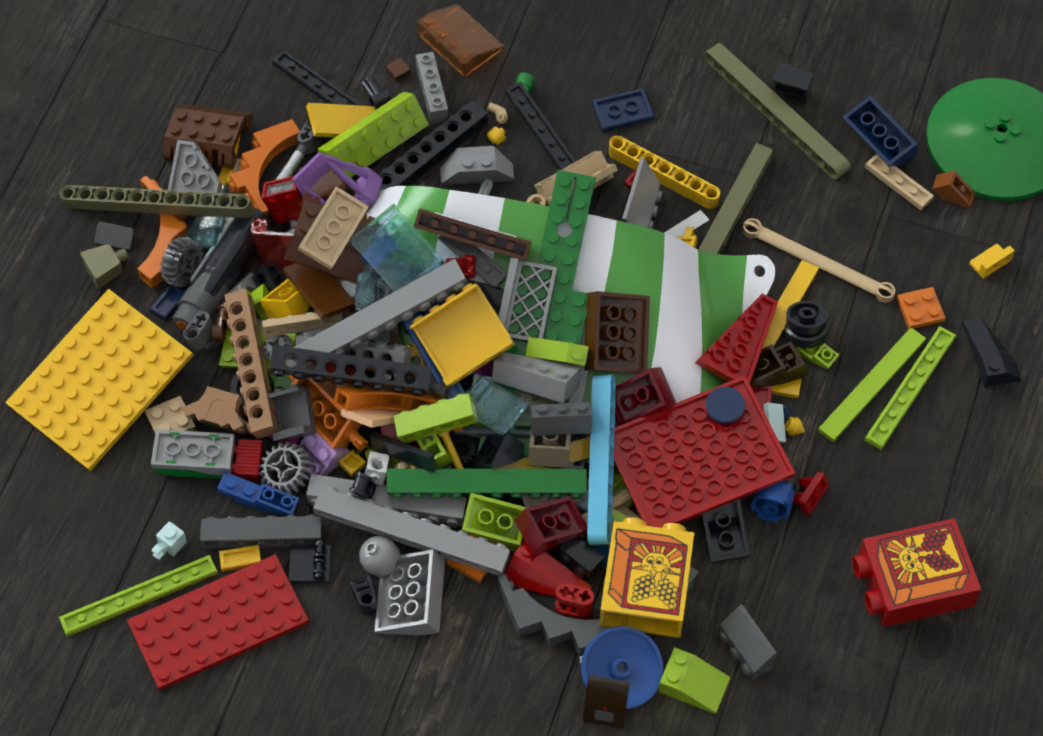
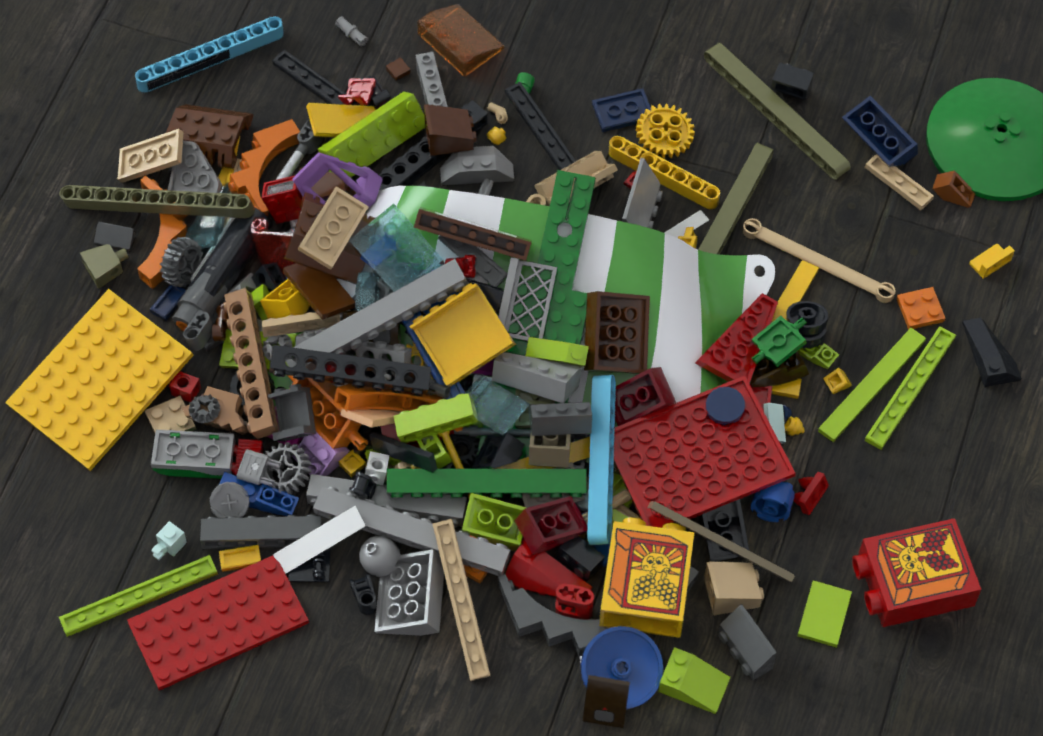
(150, 155): none -> tan plate
(188, 392): none -> red brick
(201, 415): none -> dark grey gear
(209, 54): none -> medium azure beam
(229, 500): none -> light grey tile
(254, 467): none -> light grey piece
(320, 539): none -> white sticker
(351, 31): none -> light grey pin
(358, 90): none -> piece
(448, 129): none -> reddish brown slope
(461, 600): none -> tan tile
(665, 130): none -> yellow gear
(721, 541): none -> dark tan tile
(731, 586): none -> tan slope
(779, 341): none -> green plate
(824, 613): none -> lime tile
(837, 381): none -> yellow slope

